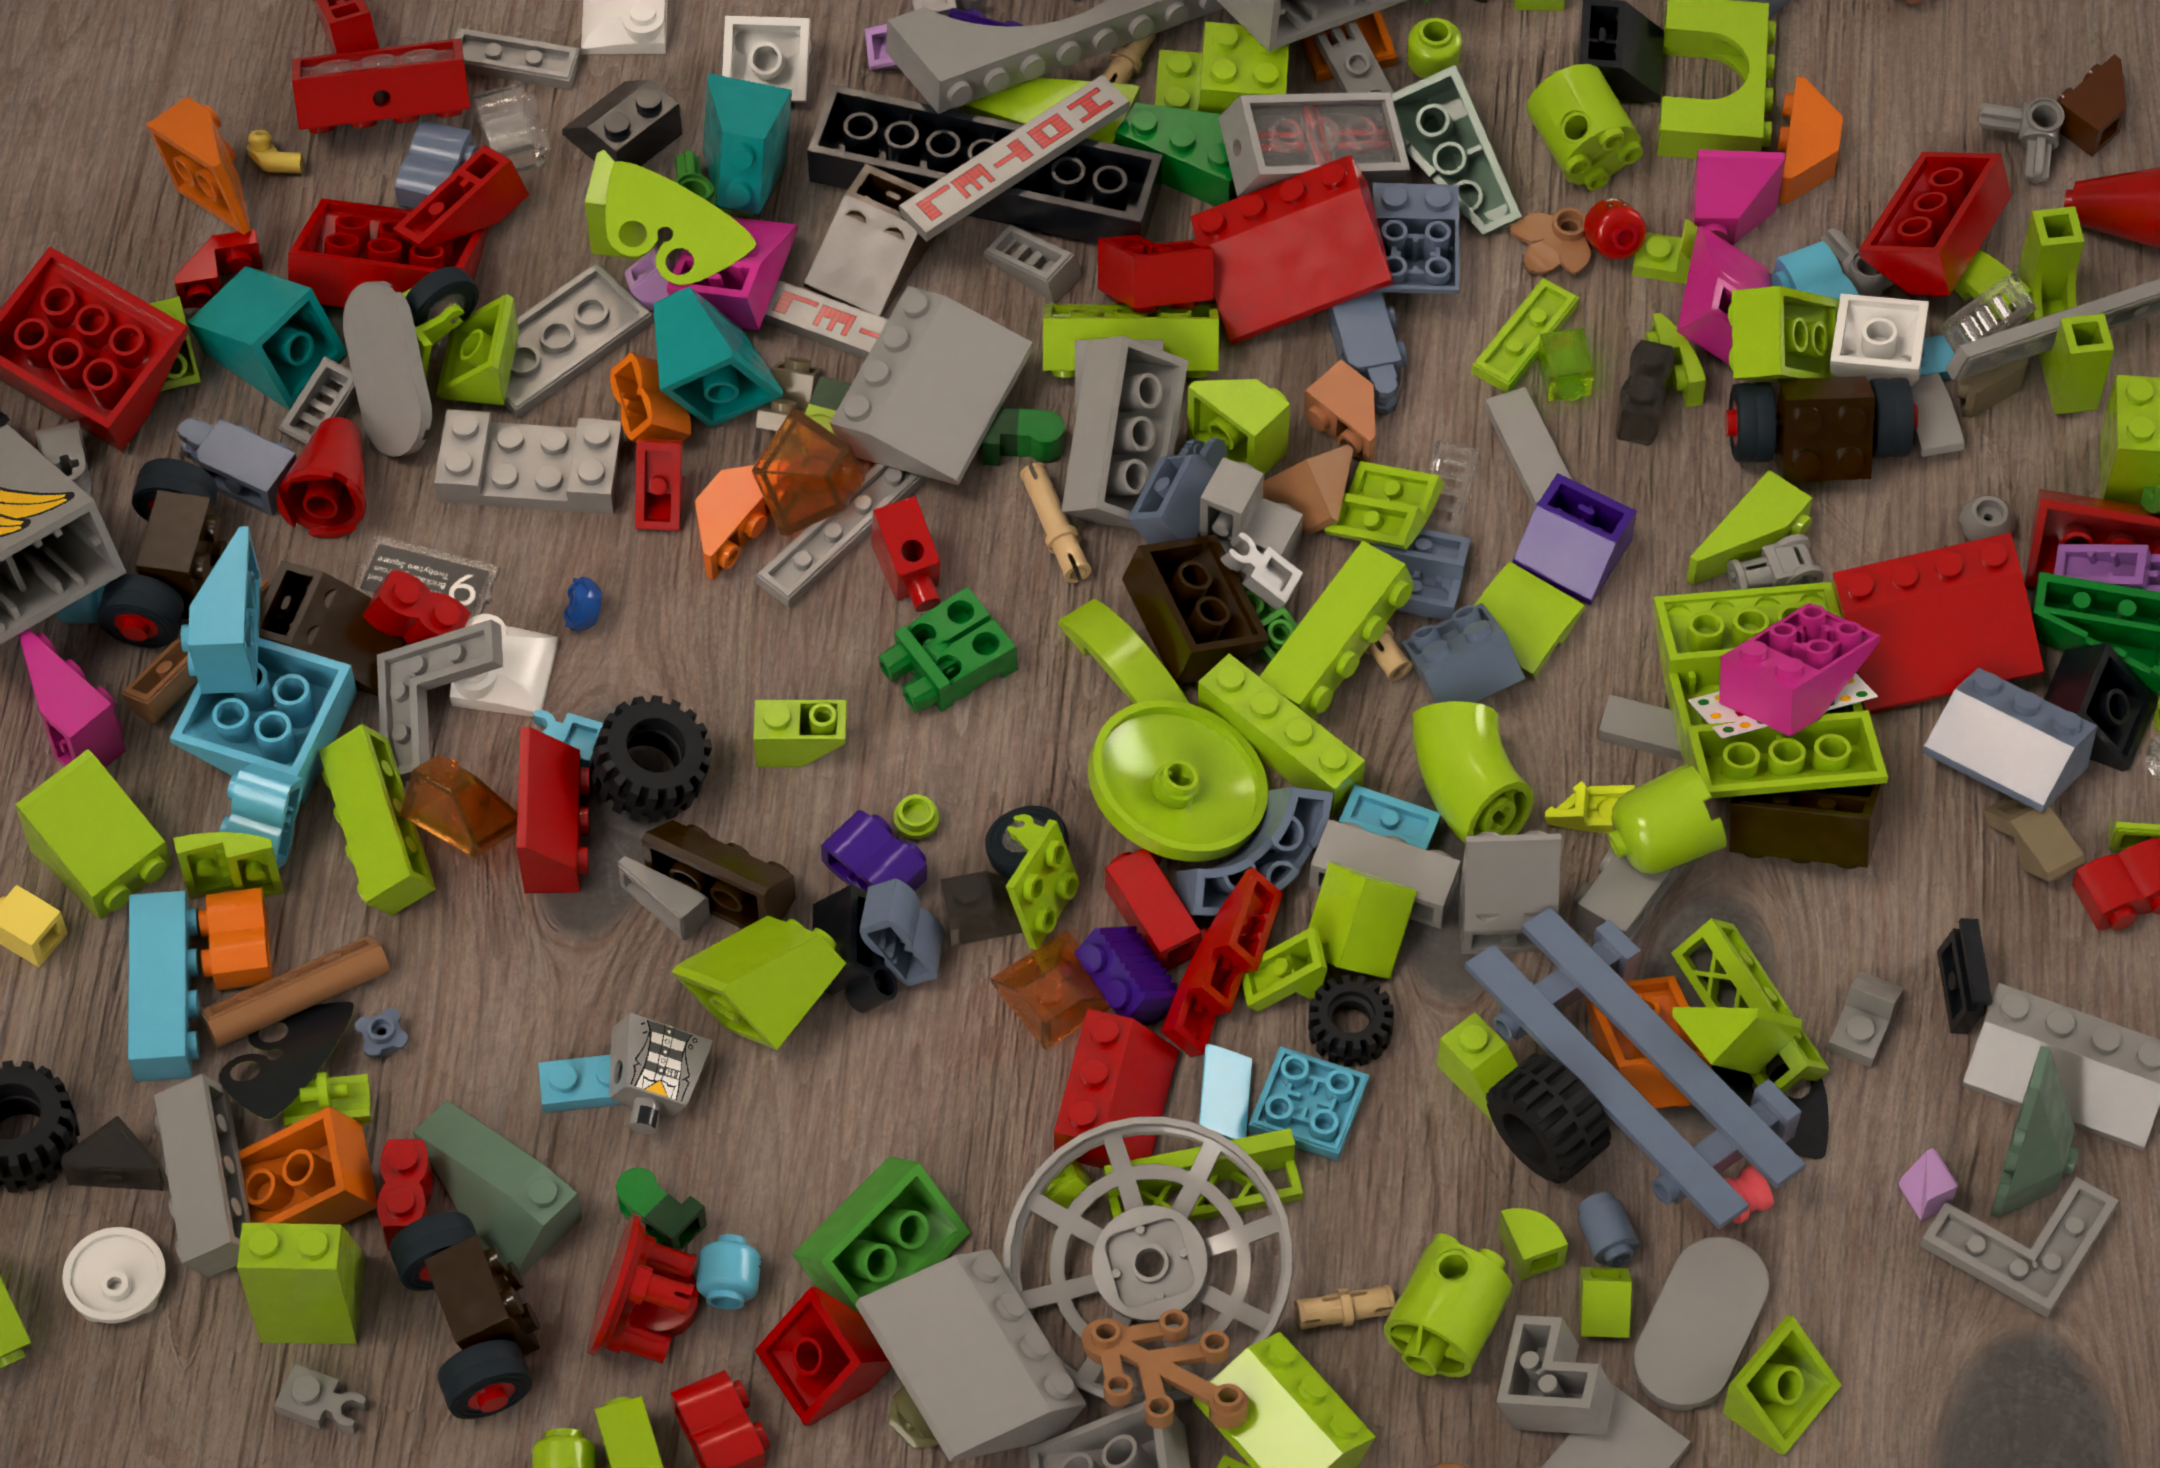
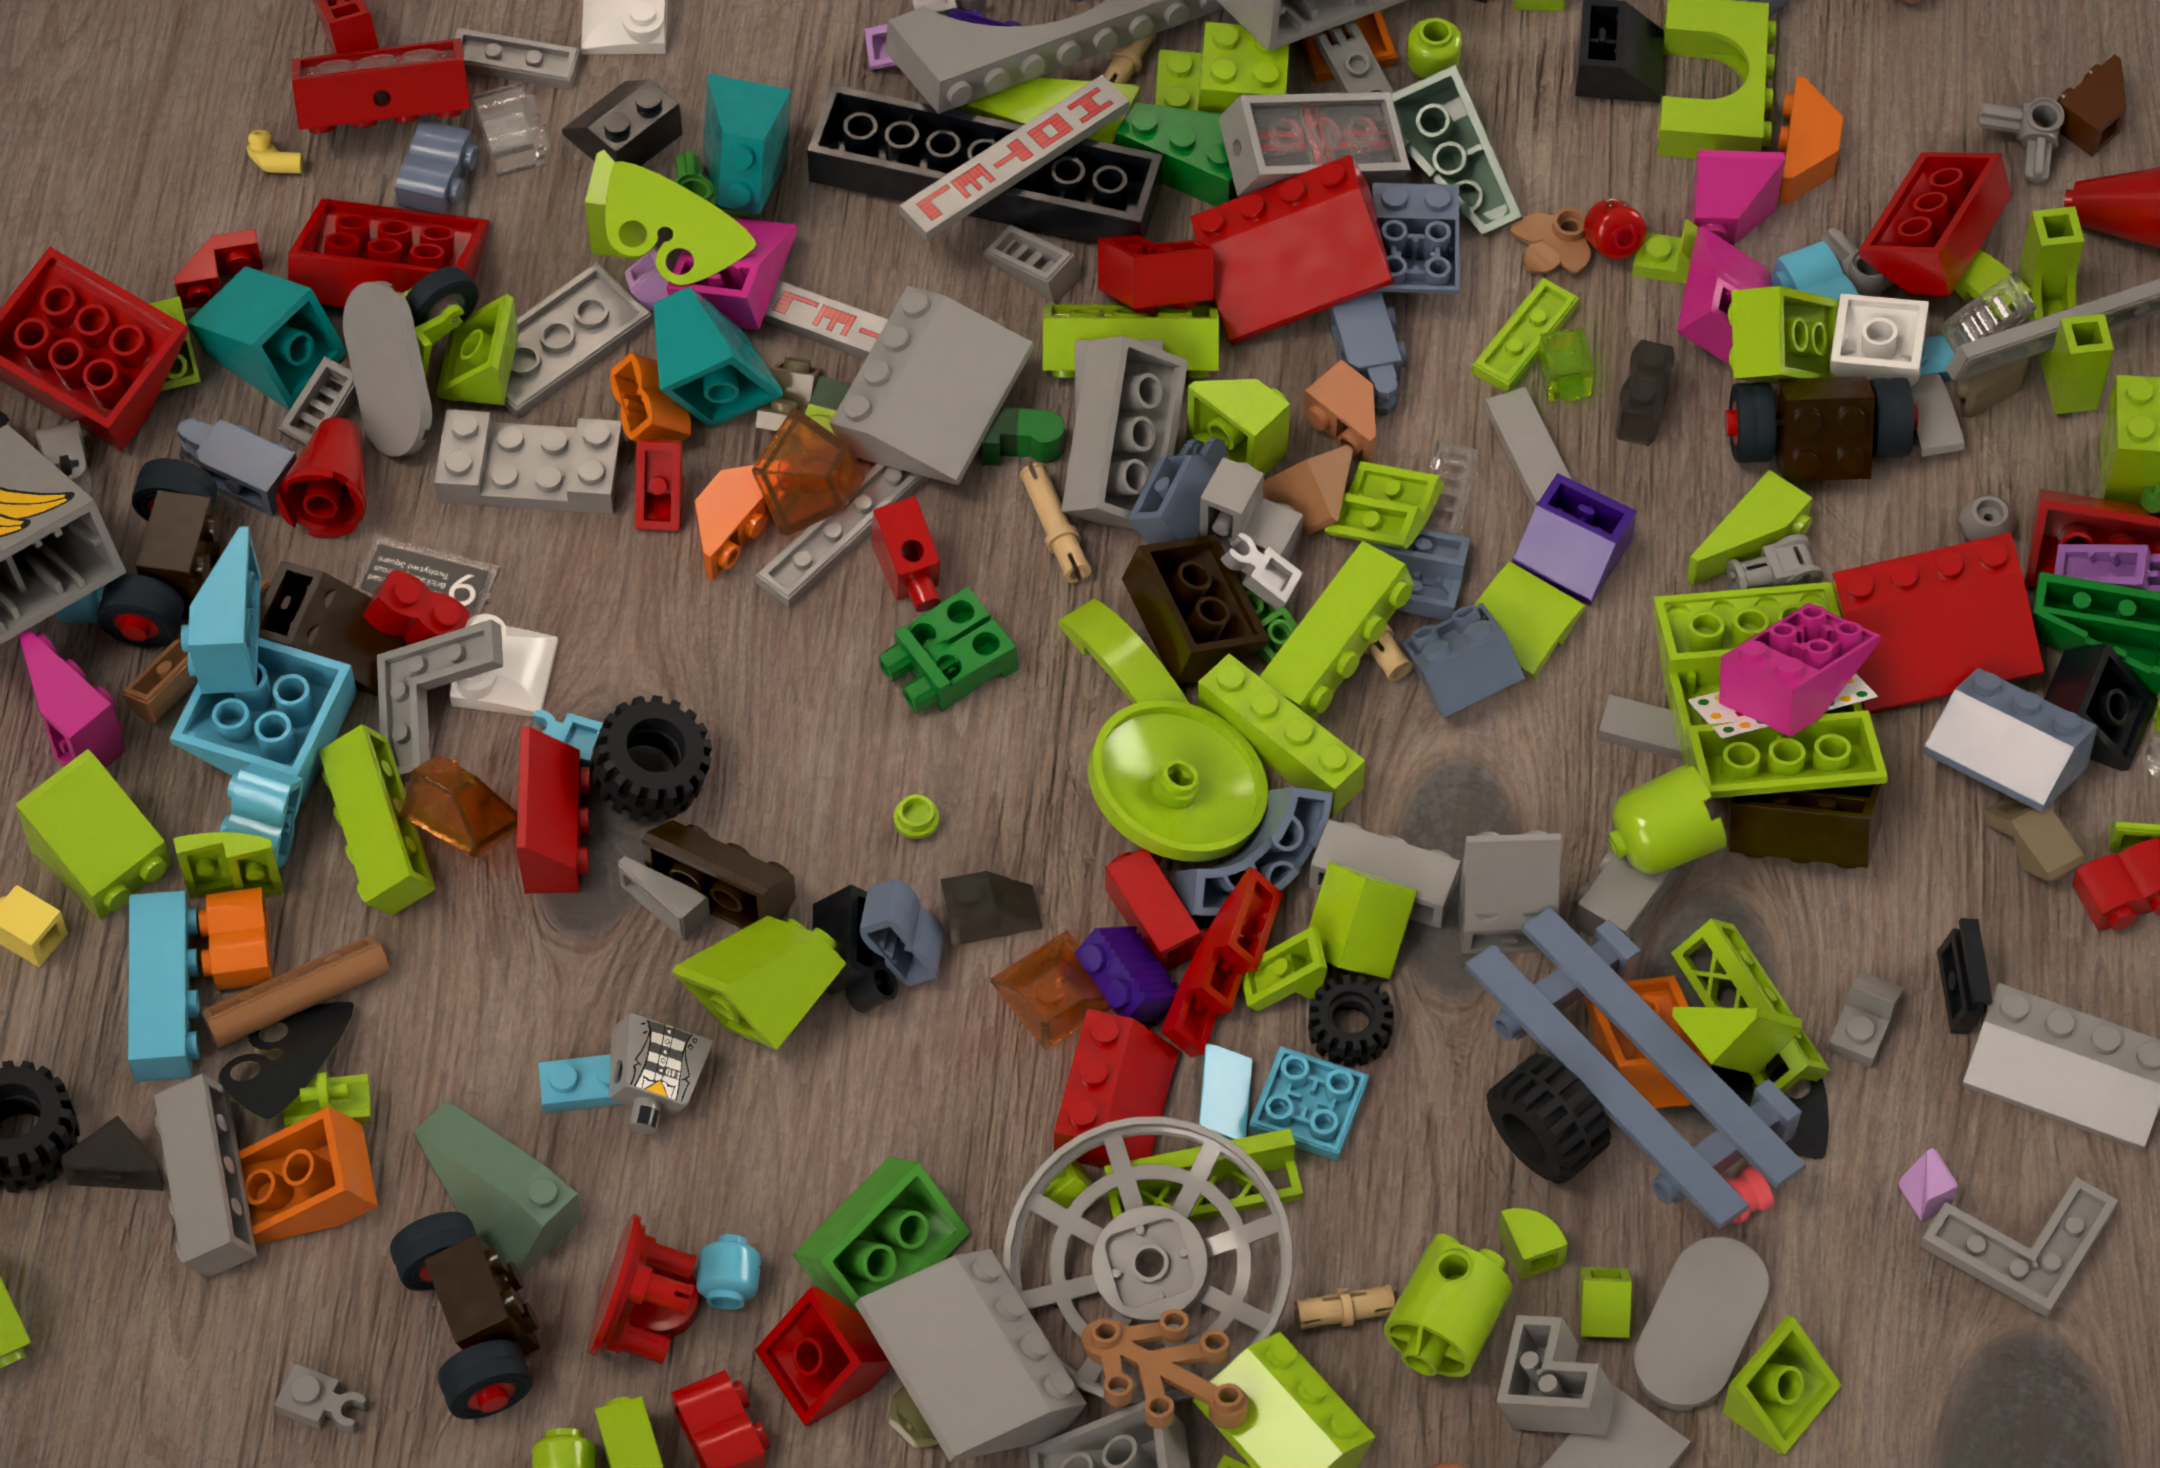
(114, 1275): white piece -> none
(201, 161): orange slope -> none
(302, 1282): lime slope -> none
(385, 1044): sand blue plate -> none
(406, 1185): red brick -> none
(468, 200): red slope -> none
(583, 604): blue plate -> none
(664, 1217): leg -> none
(768, 52): white slope -> none
(797, 731): lime slope -> none
(868, 244): slope -> none
(868, 854): dark purple brick -> none
(1033, 852): lime plate -> none
(1391, 817): medium azure plate -> none
(1469, 769): lime brick -> none
(1475, 1058): lime slope -> none
(1584, 125): lime cylinder -> none
(1587, 808): neon yellow slope -> none
(1607, 1229): sand blue brick -> none
(1687, 369): lime slope -> none
(2039, 1143): sand green wedge -> none

